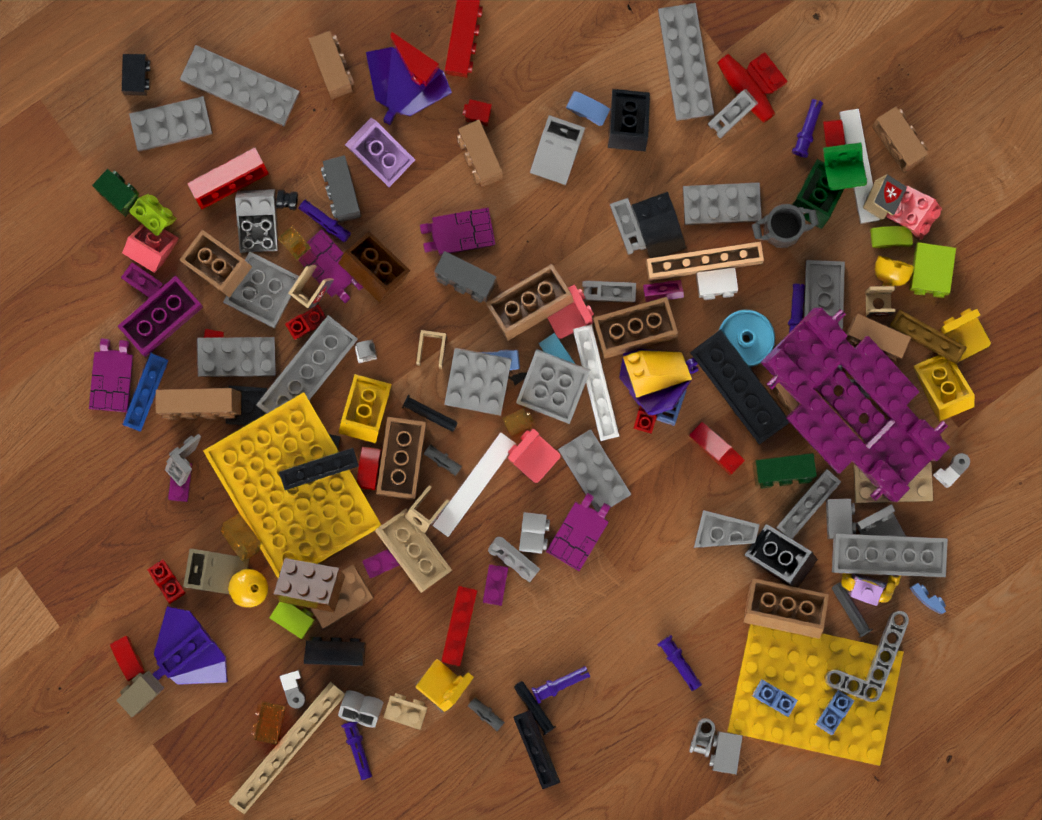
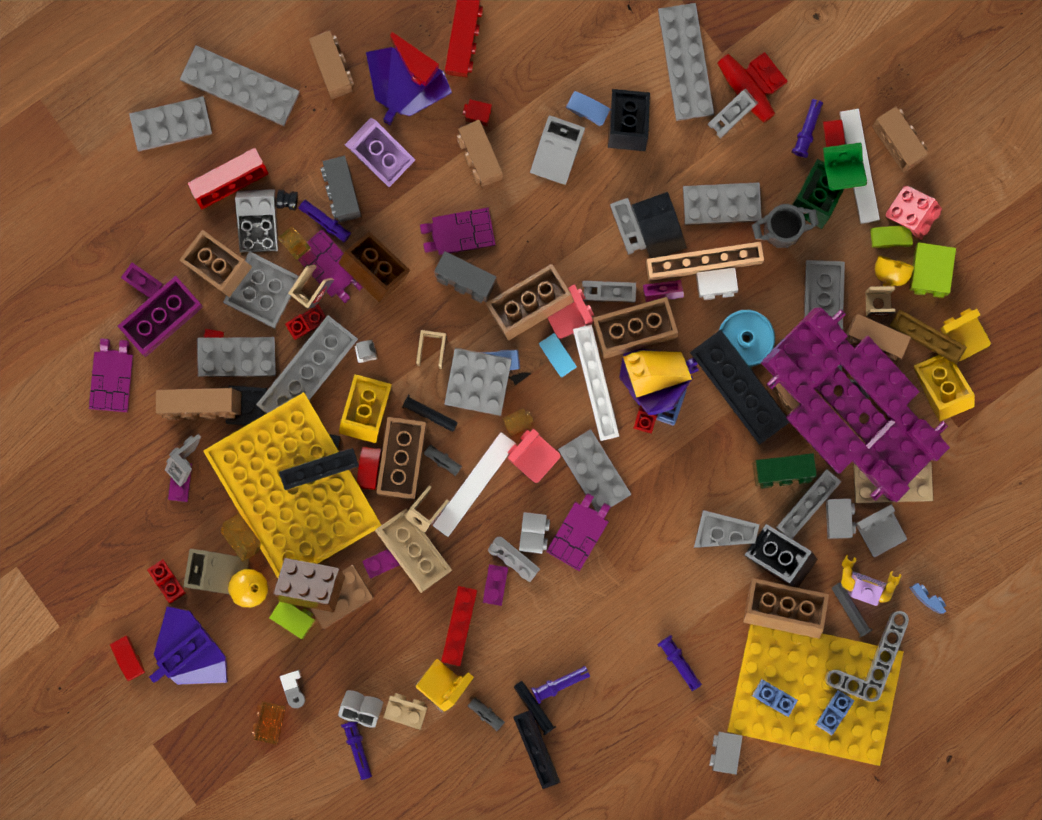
(112, 188): dark green brick -> none
(135, 74): black brick -> none
(140, 693): dark tan brick -> none
(145, 392): blue plate -> none
(148, 248): coral slope -> none
(152, 214): lime bracket -> none
(287, 748): tan plate -> none
(335, 652): black slope -> none
(553, 386): light grey plate -> none
(702, 739): light grey piece -> none
(716, 448): red slope -> none
(797, 306): dark purple pin -> none
(884, 197): piece -> none
(889, 555): light grey plate -> none
(958, 465): leg -> none

